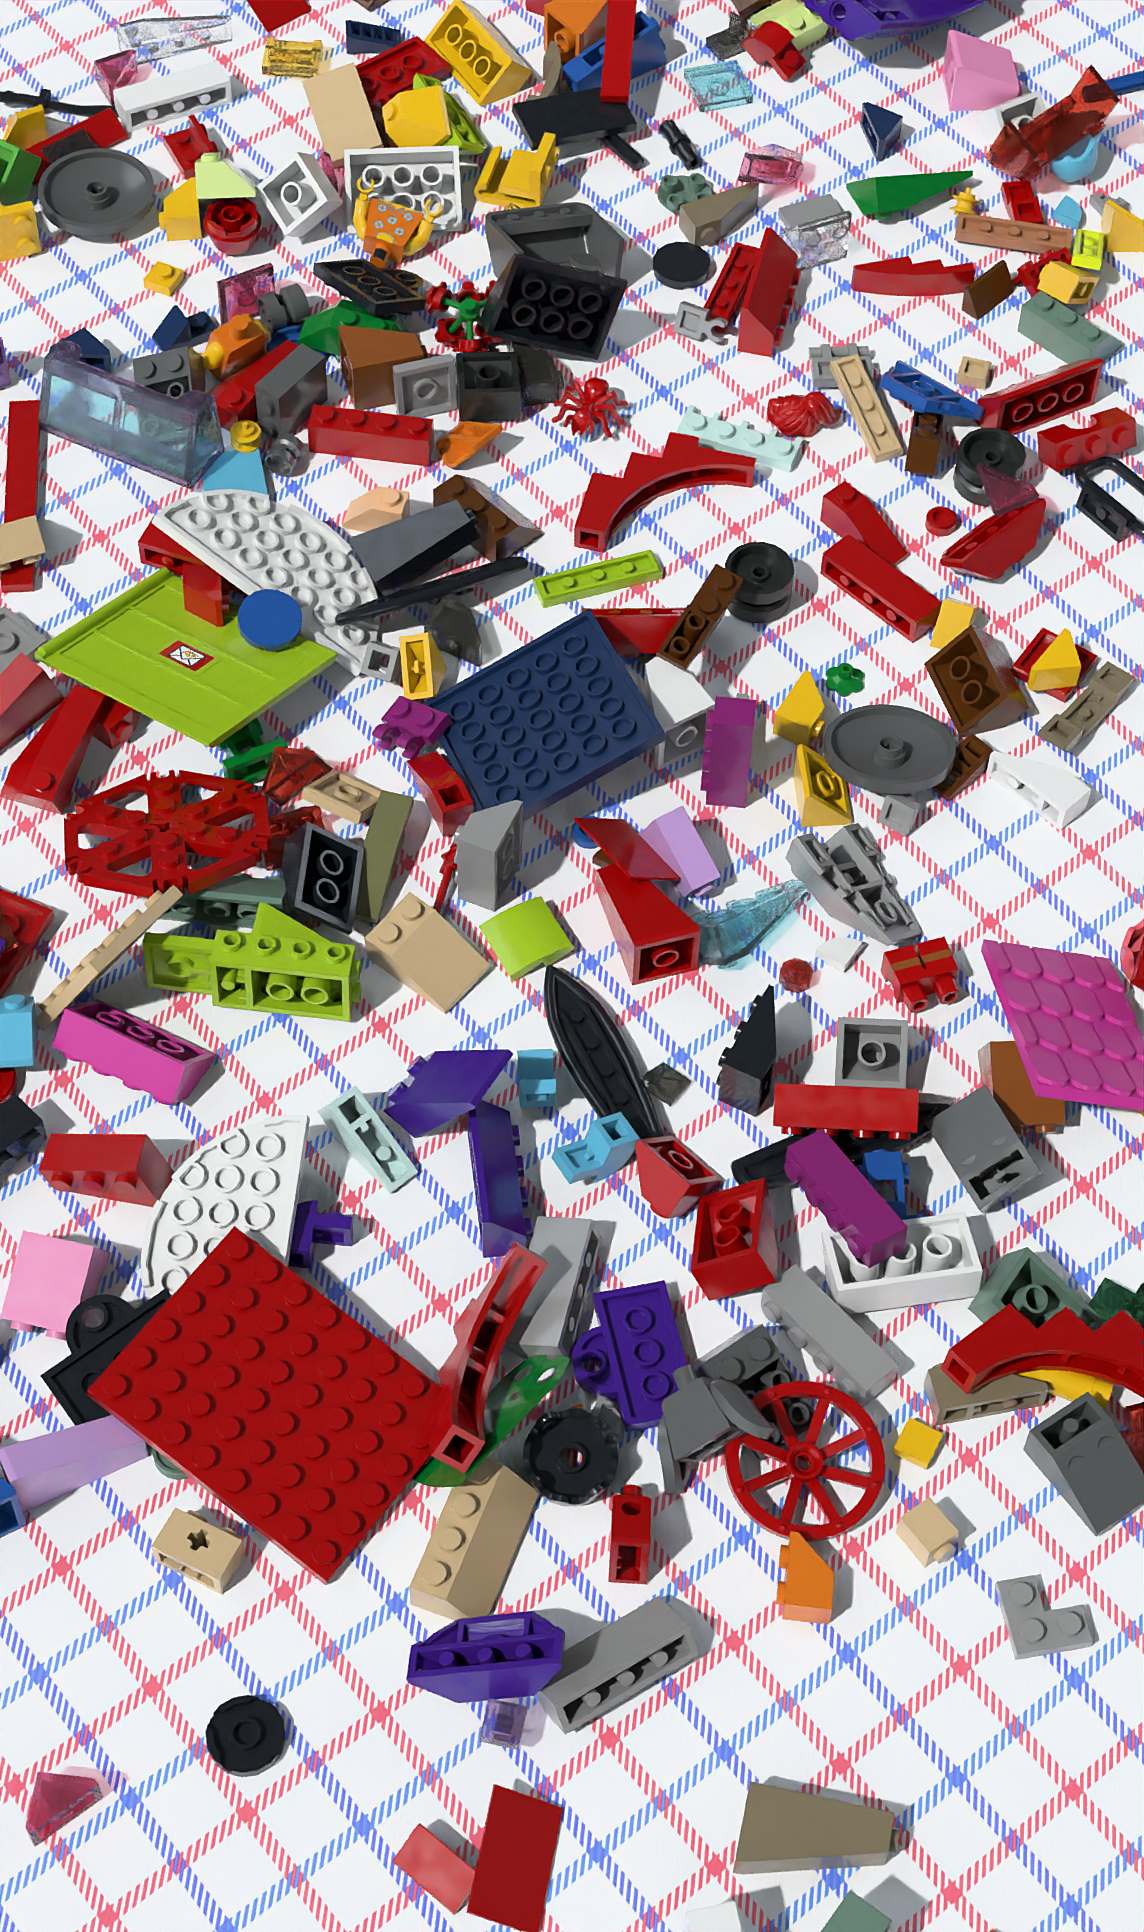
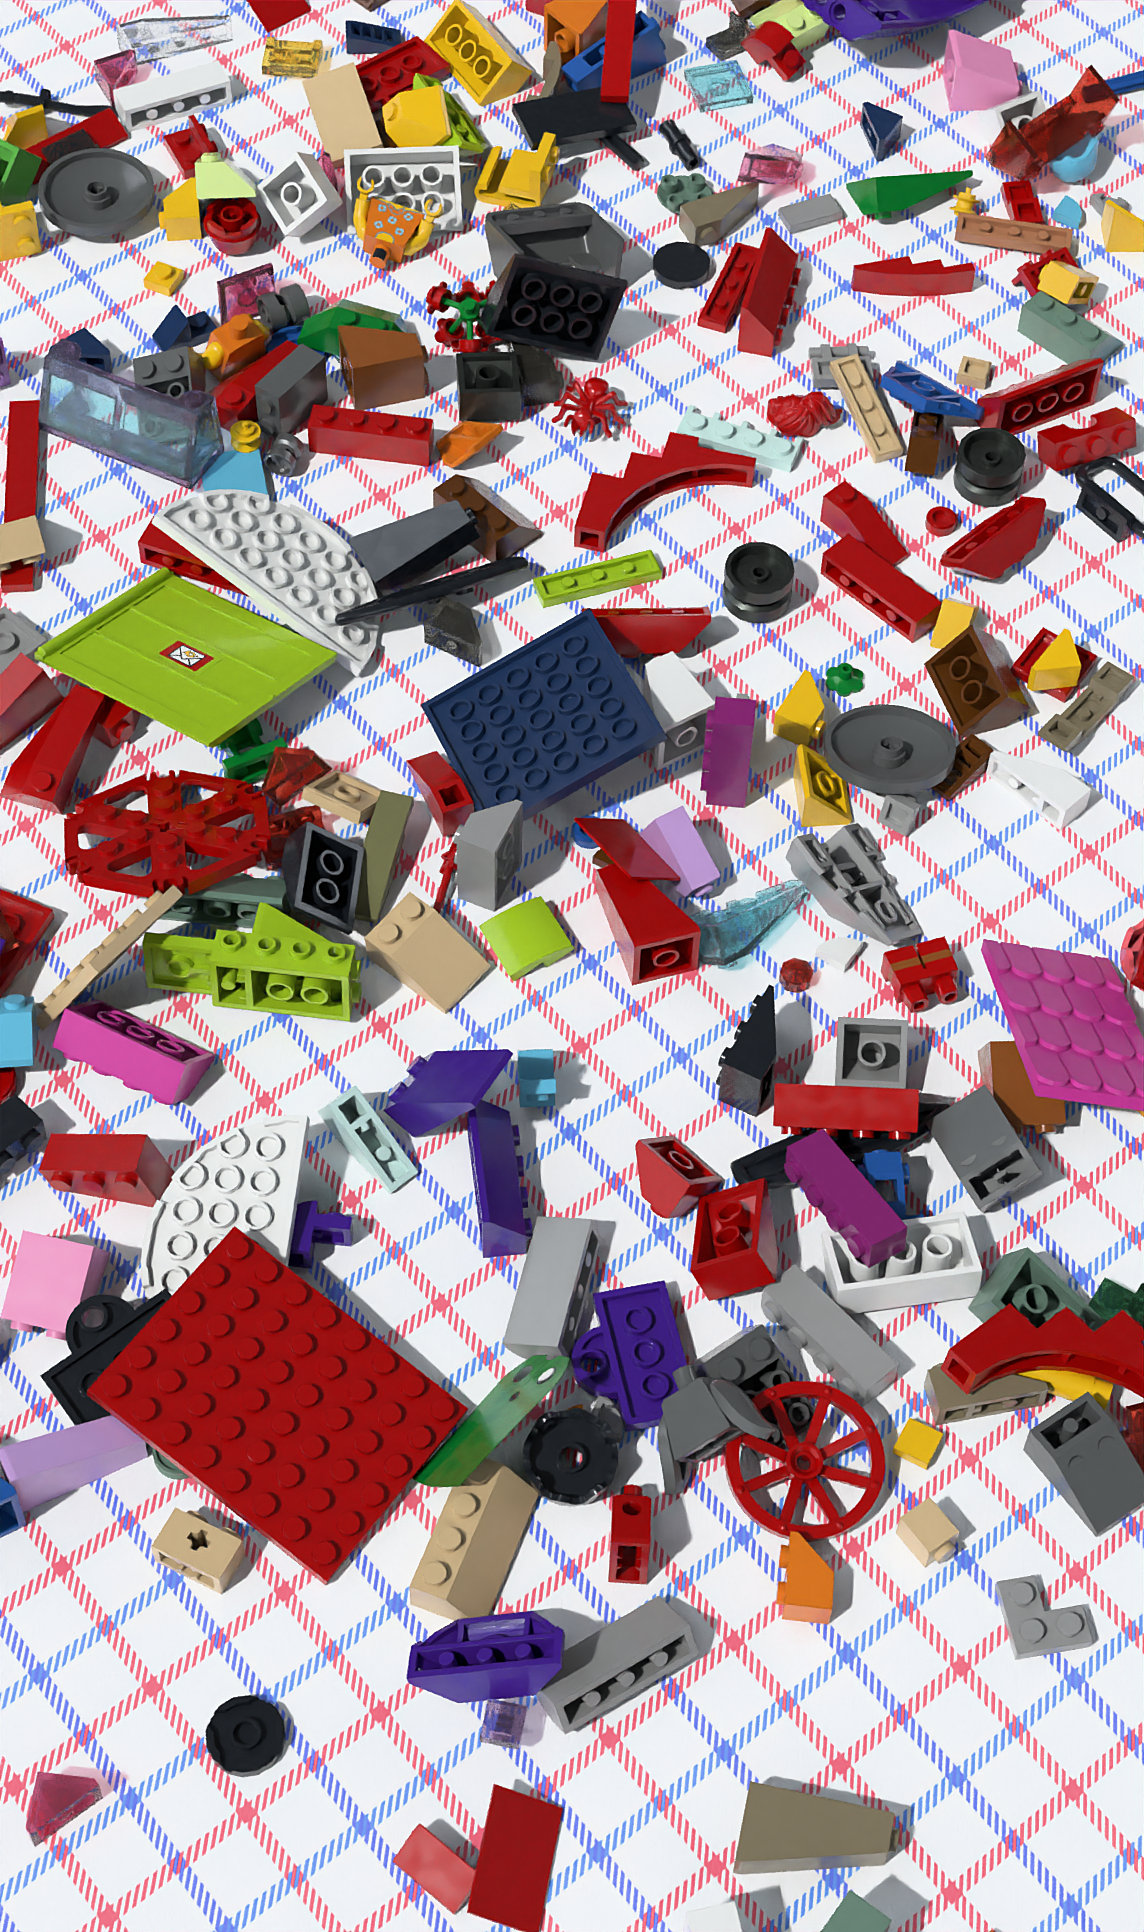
(205, 593): red slope -> none
(269, 619): blue tile -> none
(374, 288): black plate -> none
(374, 665): light grey plate -> none
(377, 509): light nougat slope -> none
(415, 722): magenta plate -> none
(421, 666): yellow slope -> none
(425, 386): light grey plate -> none
(457, 1415): red arch -> none
(597, 1054): black piece -> none
(601, 1153): medium azure brick -> none
(666, 1083): clear smoke slope -> none
(695, 322): light grey plate -> none
(700, 618): reddish brown slope -> none
(819, 240): clear slope -> none
(987, 291): reddish brown slope -> none
(1004, 491): clear pink slope -> none
(1088, 249): neon yellow tile -> none

